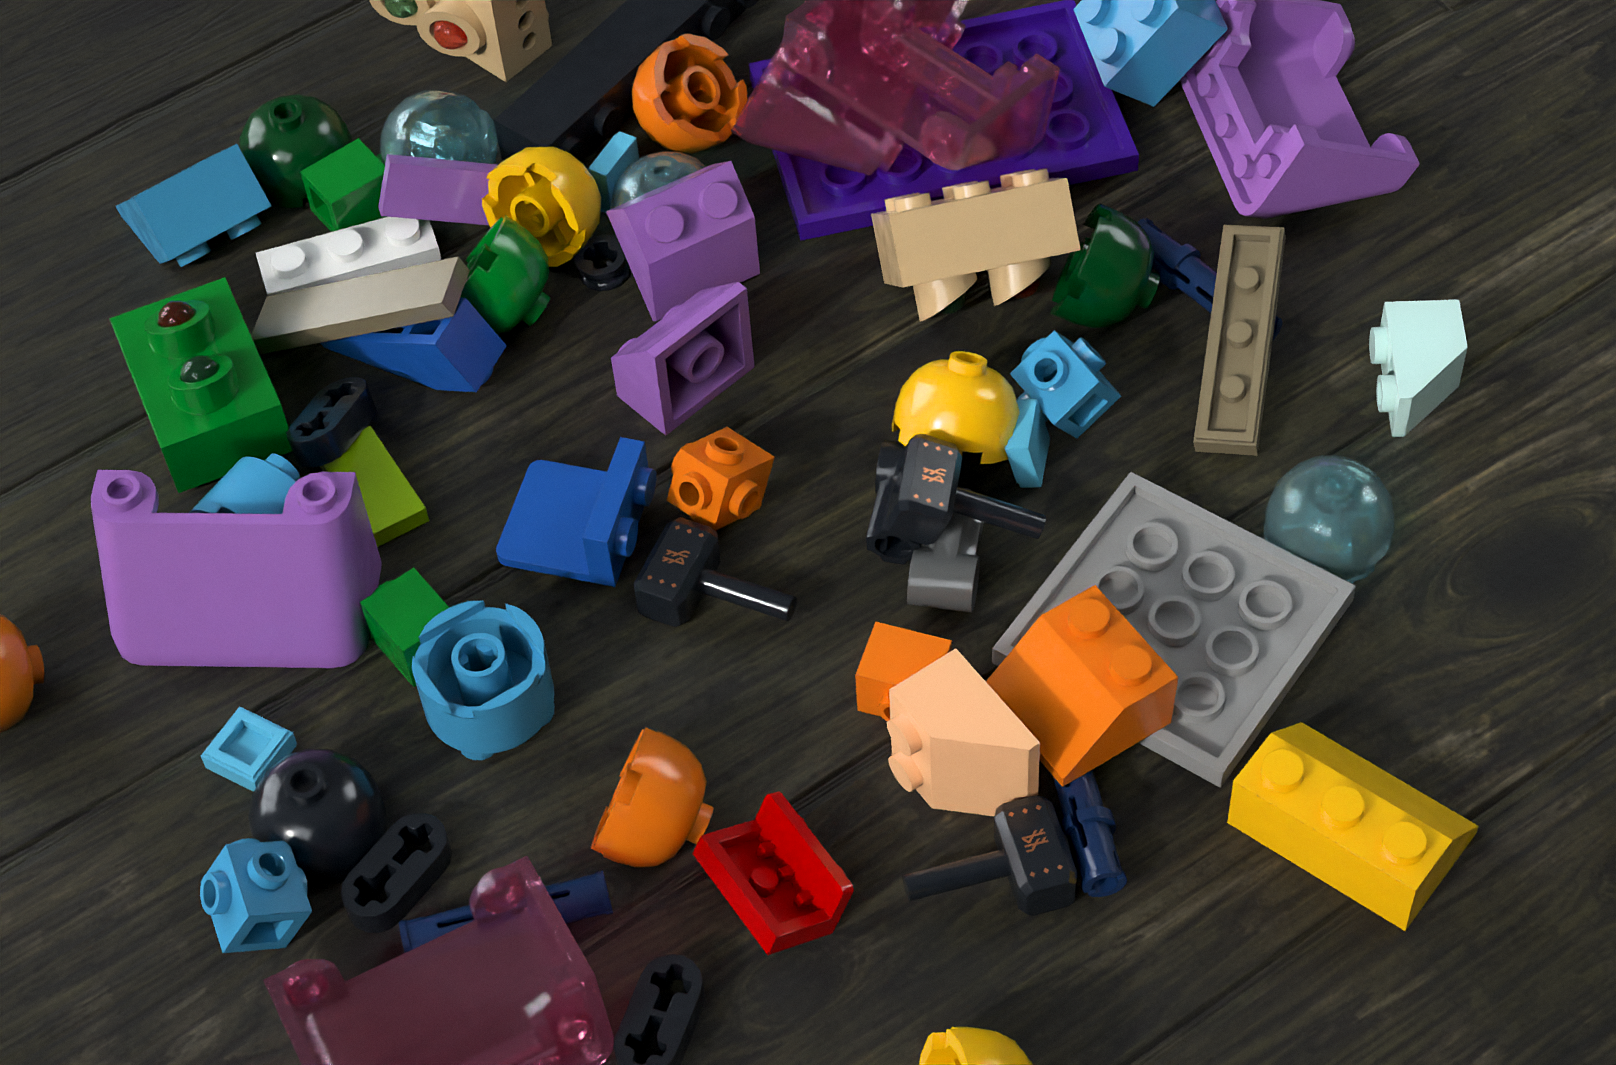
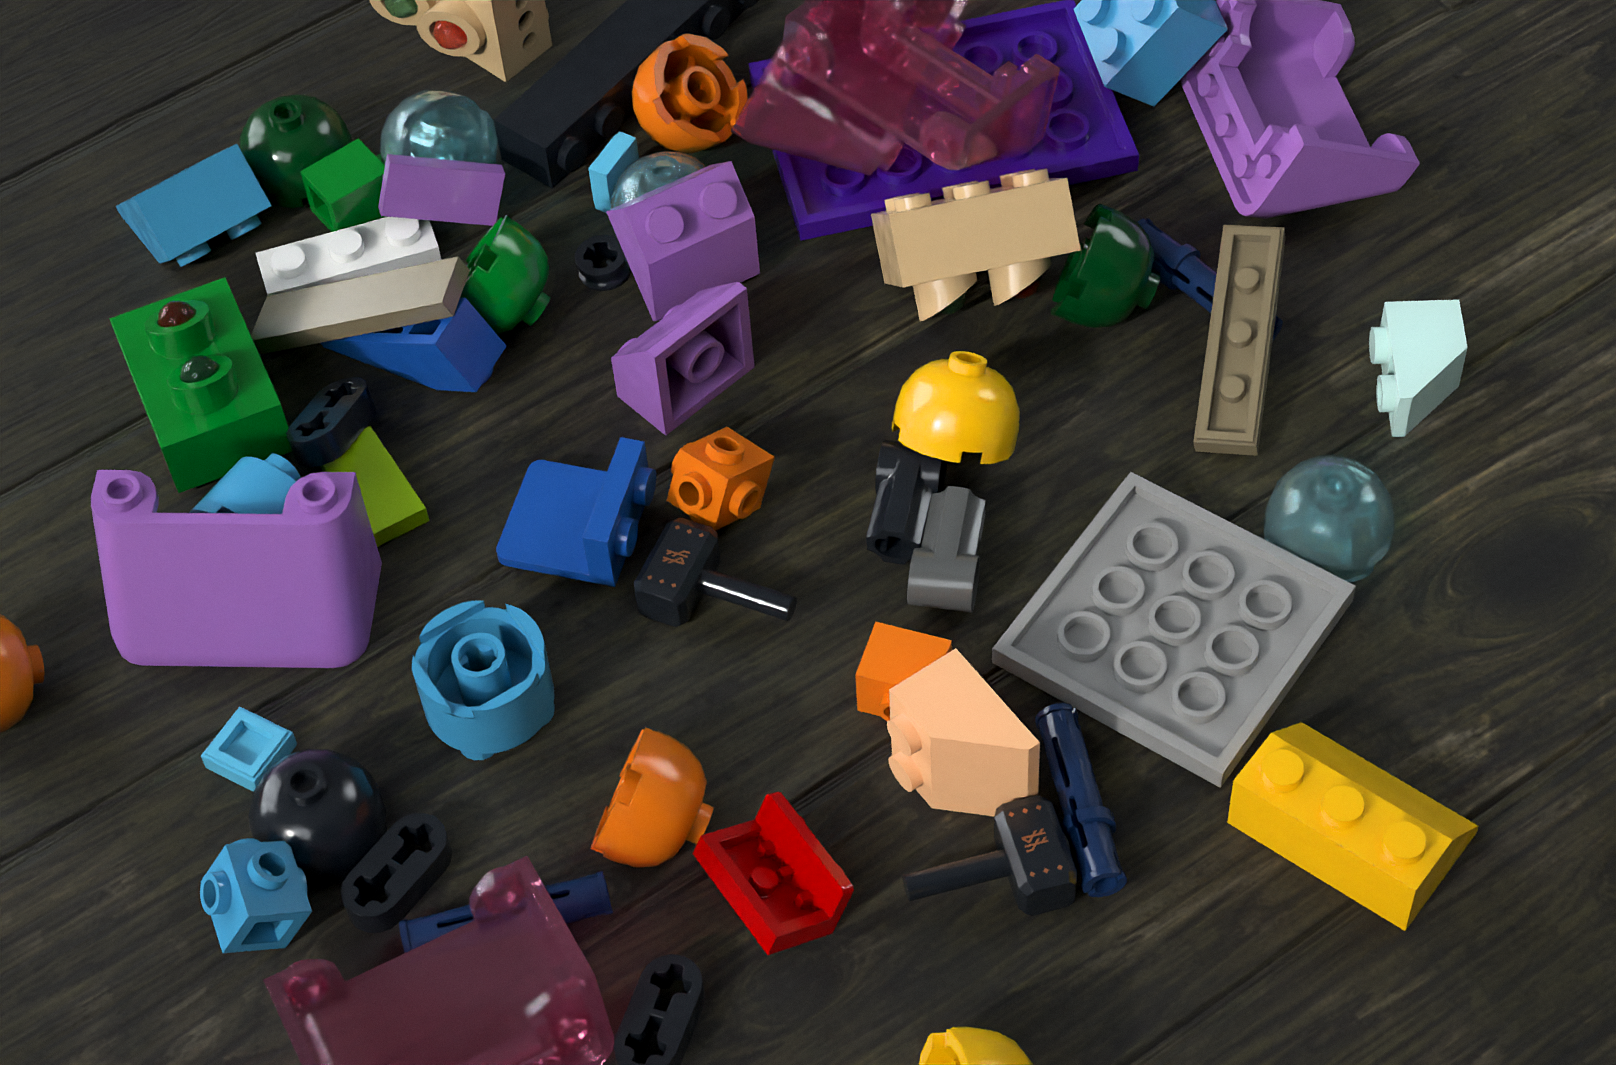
(398, 615): green brick -> none
(547, 196): yellow cylinder -> none
(928, 494): black piece -> none
(1028, 445): medium azure tile -> none
(1065, 382): dark azure brick -> none
(1085, 685): orange slope -> none

